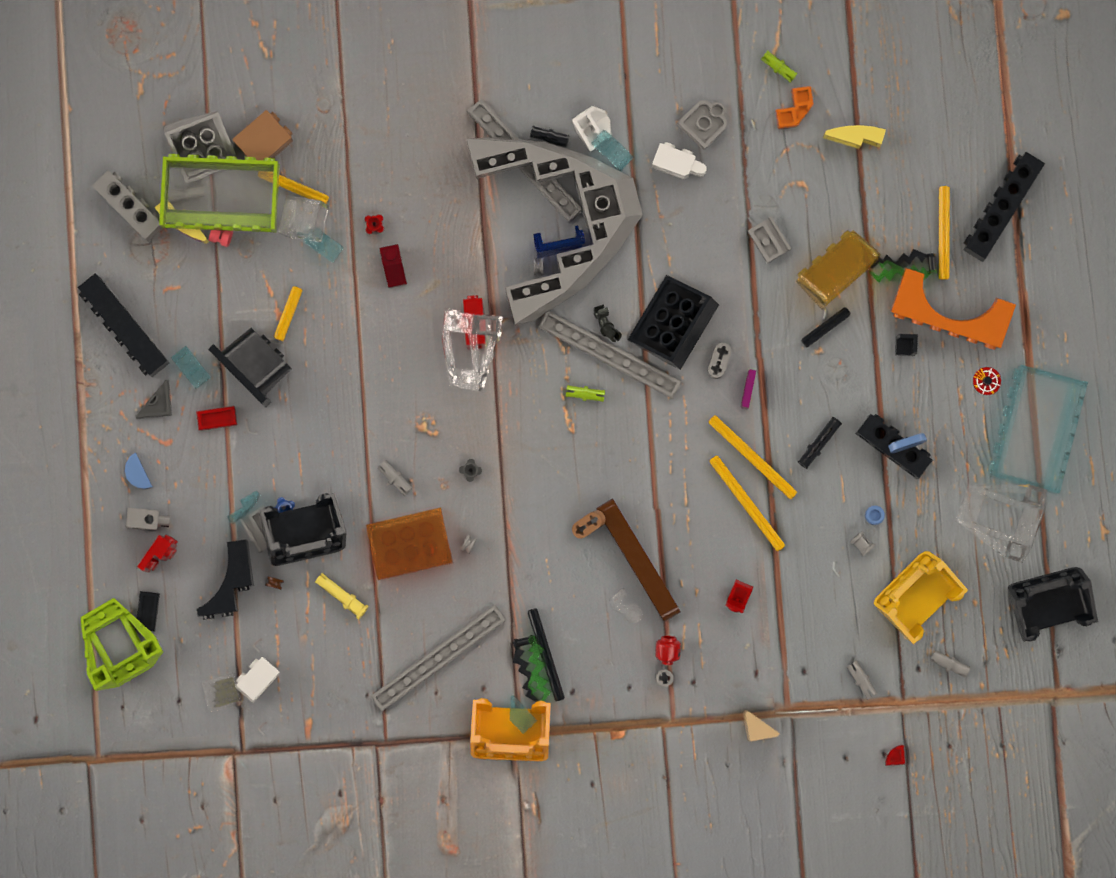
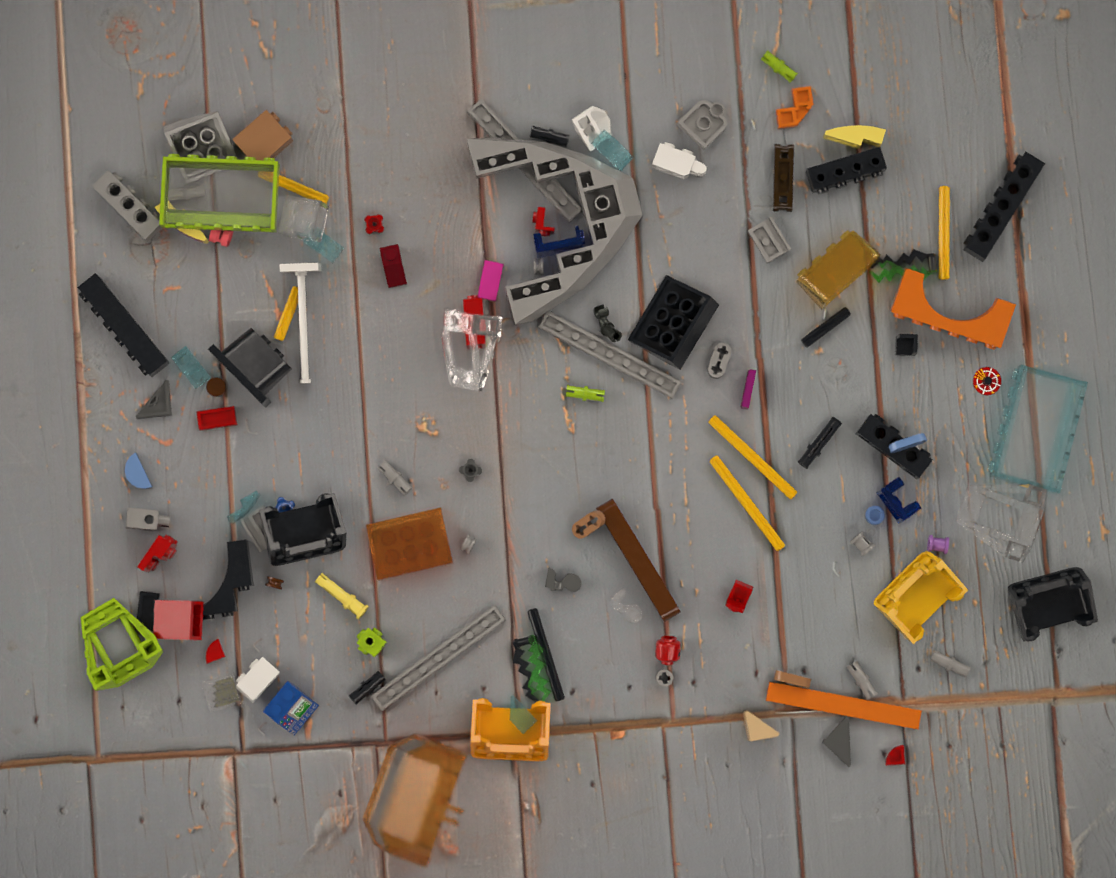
(178, 619): none -> brick
(214, 651): none -> red tile
(216, 387): none -> reddish brown tile
(290, 708): none -> blue slope
(300, 271): none -> white tile
(367, 687): none -> black pin
(378, 641): none -> lime brick
(413, 797): none -> clear orange windscreen
(490, 280): none -> dark pink tile
(538, 218): none -> red bracket
(570, 581): none -> dark grey leg
(783, 177): none -> dark brown plate
(792, 679): none -> medium nougat beam
(839, 741): none -> dark grey tile
(843, 705): none -> orange tile
(845, 170): none -> black brick
(894, 504): none -> clear blue panel
(938, 544): none -> medium lavender bush

